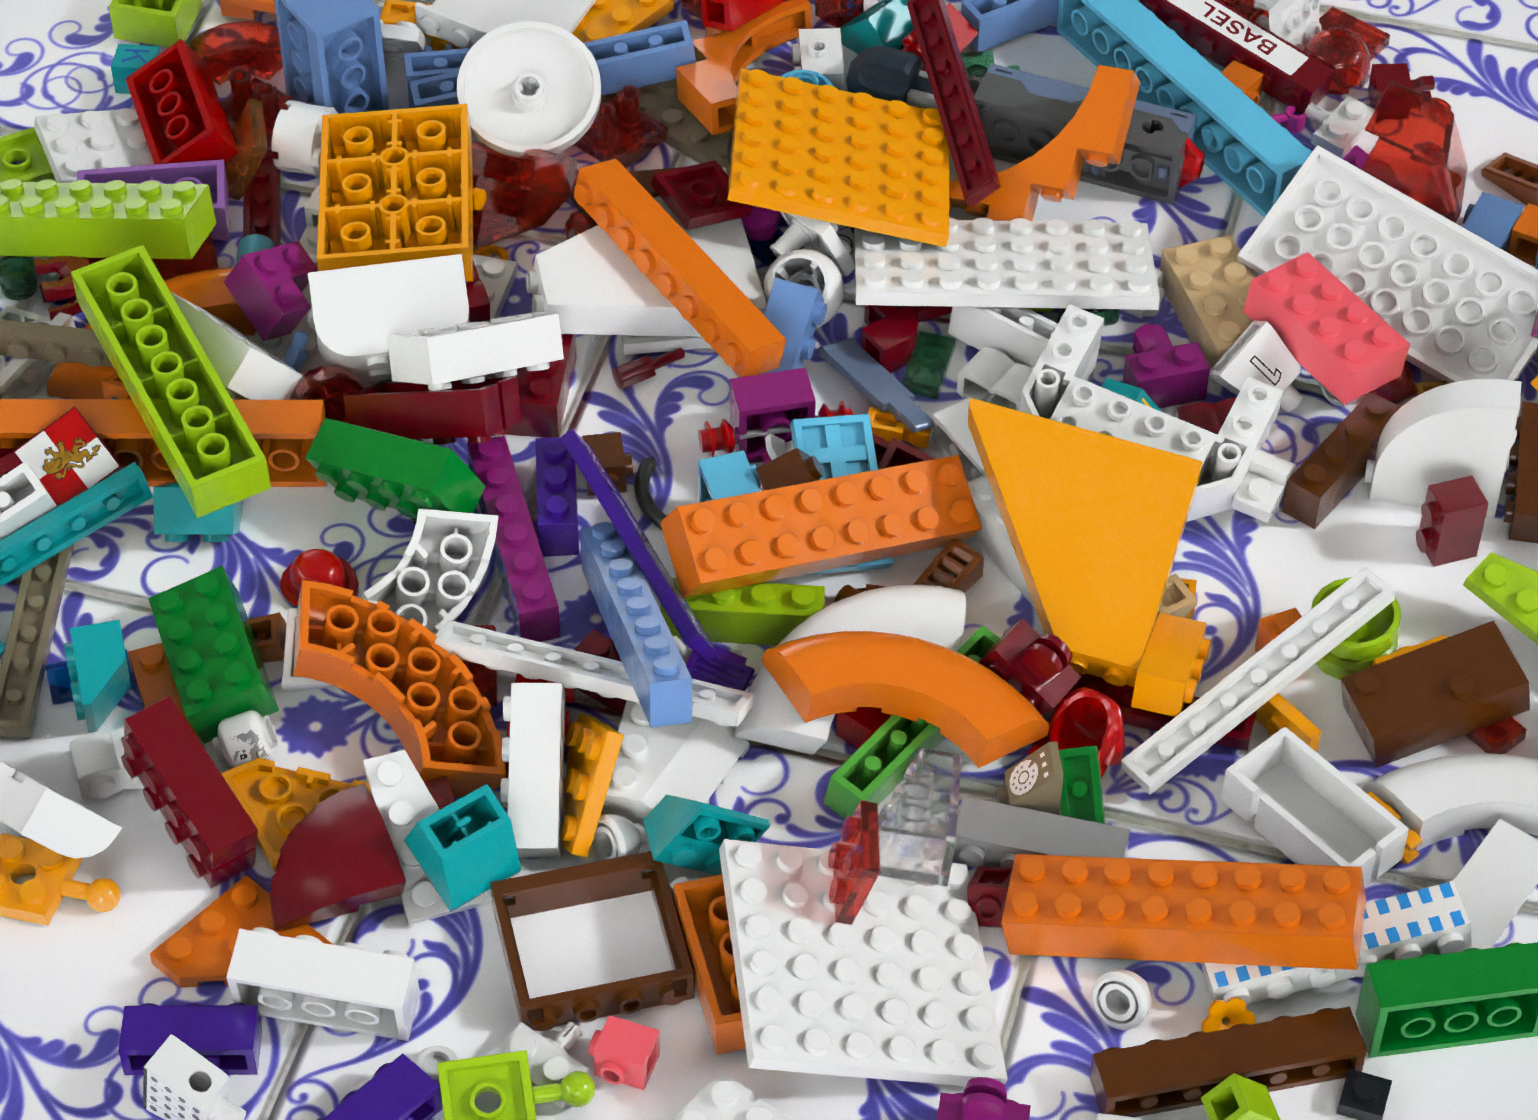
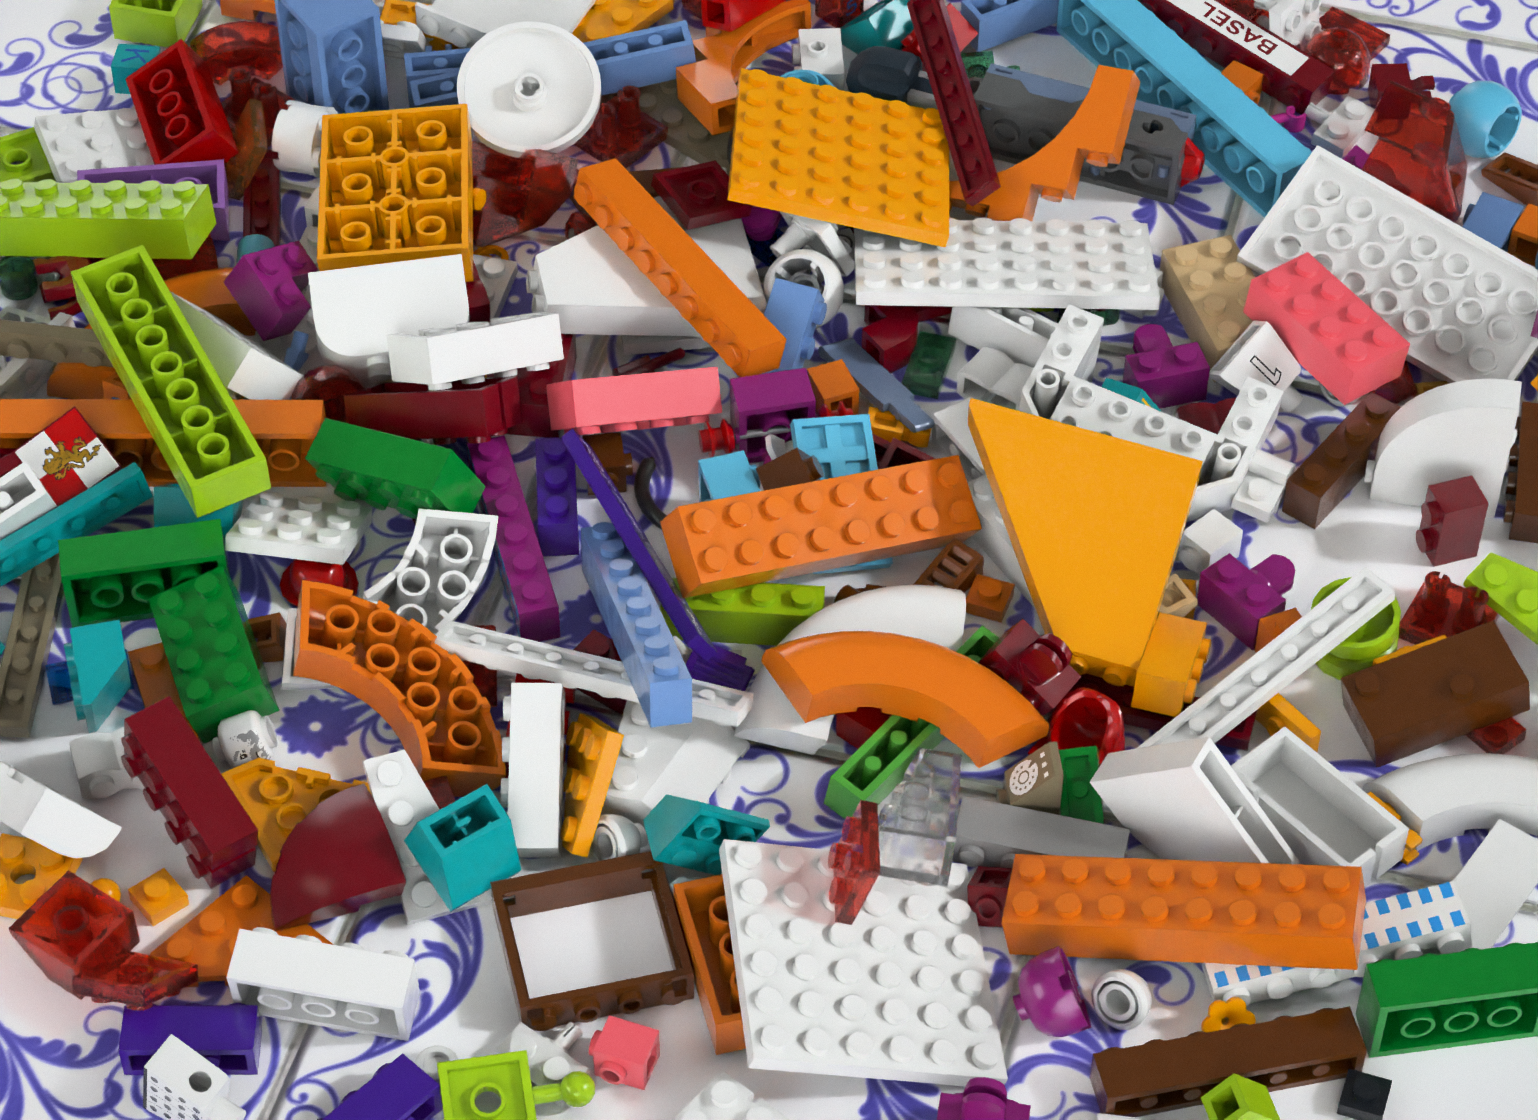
(74, 929): none -> clear red slope
(117, 572): none -> green brick
(134, 980): none -> clear red plate
(158, 896): none -> light orange plate
(299, 528): none -> white plate
(634, 401): none -> coral brick
(833, 384): none -> orange brick
(989, 598): none -> orange plate
(1051, 995): none -> magenta cylinder
(1188, 804): none -> white brick
(1209, 541): none -> white brick
(1243, 596): none -> magenta brick
(1444, 610): none -> clear red plate
(1485, 118): none -> medium azure wheel

